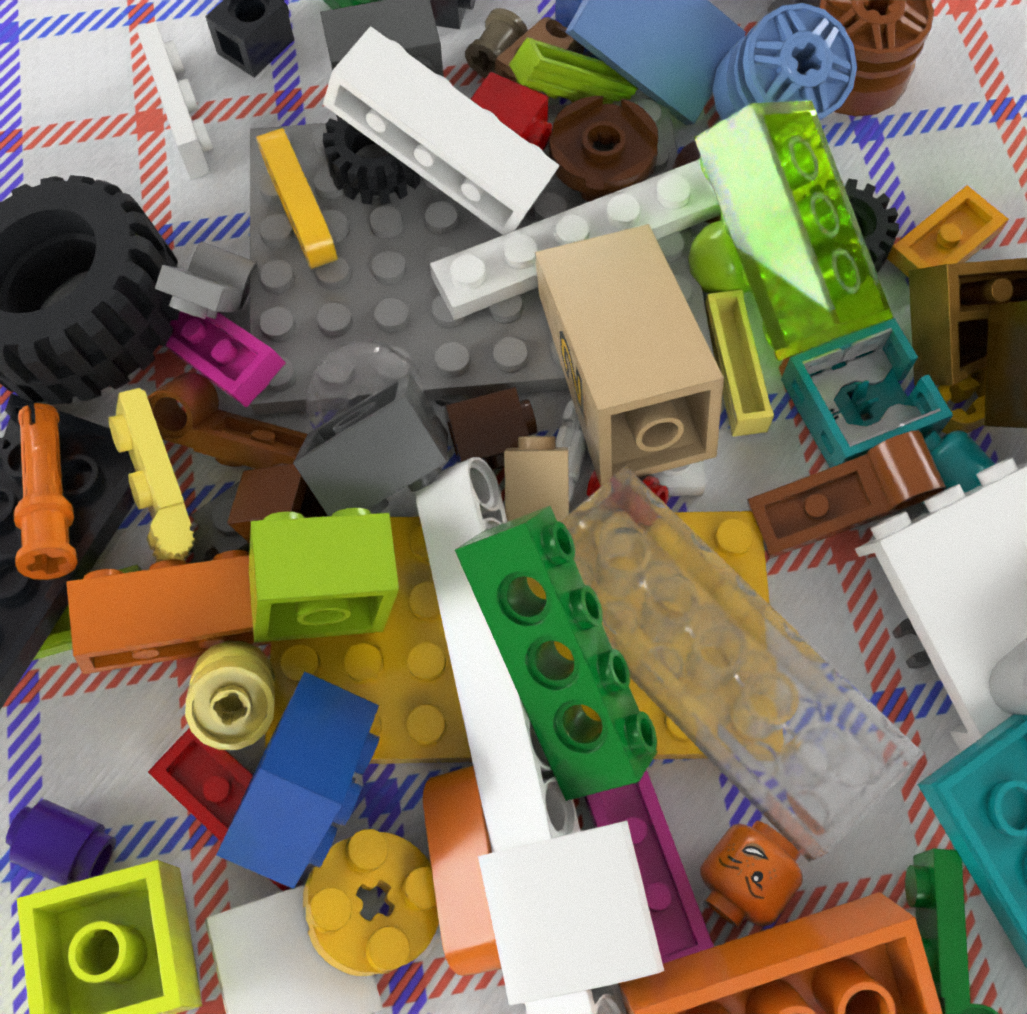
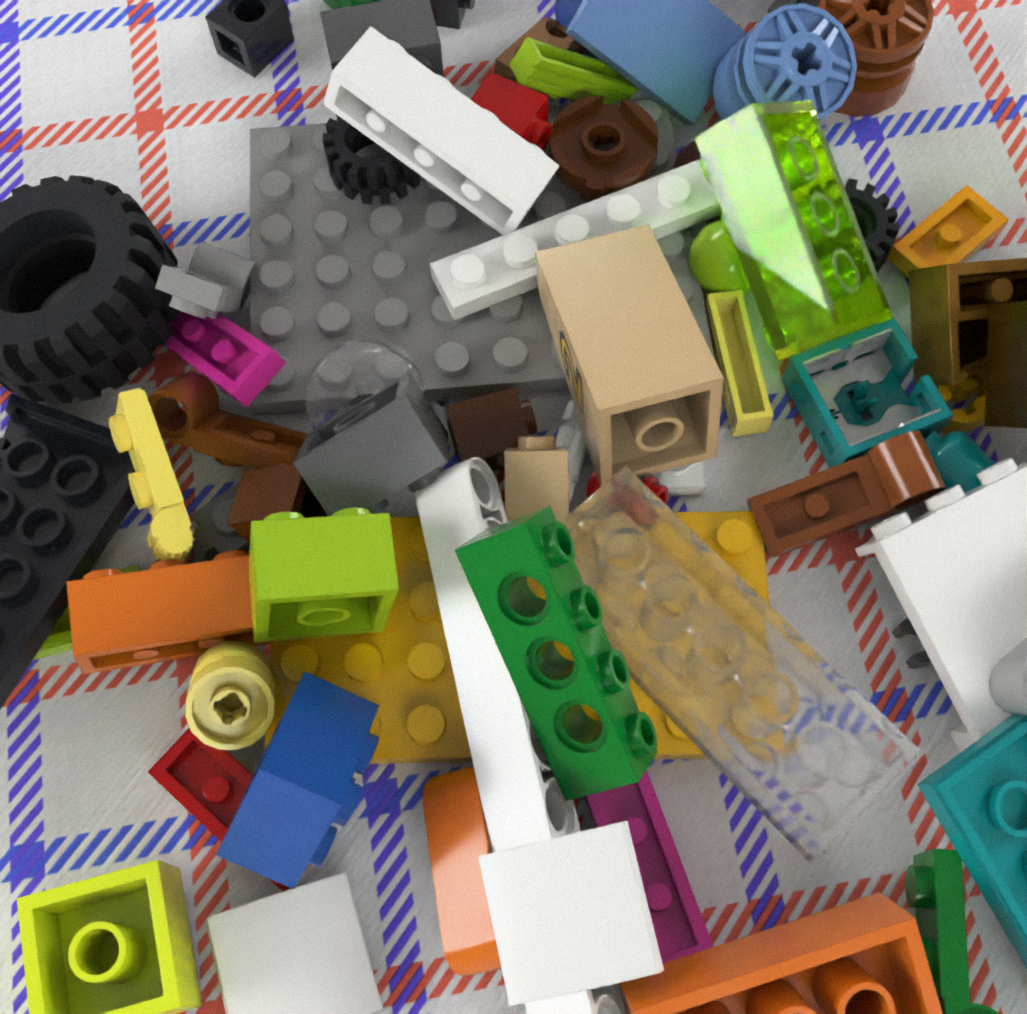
(43, 511): orange pin -> none
(59, 843): dark purple brick -> none
(176, 99): white plate -> none
(297, 198): yellow beam -> none
(334, 910): yellow plate -> none
(501, 32): dark tan bush -> none
(751, 874): orange head -> none

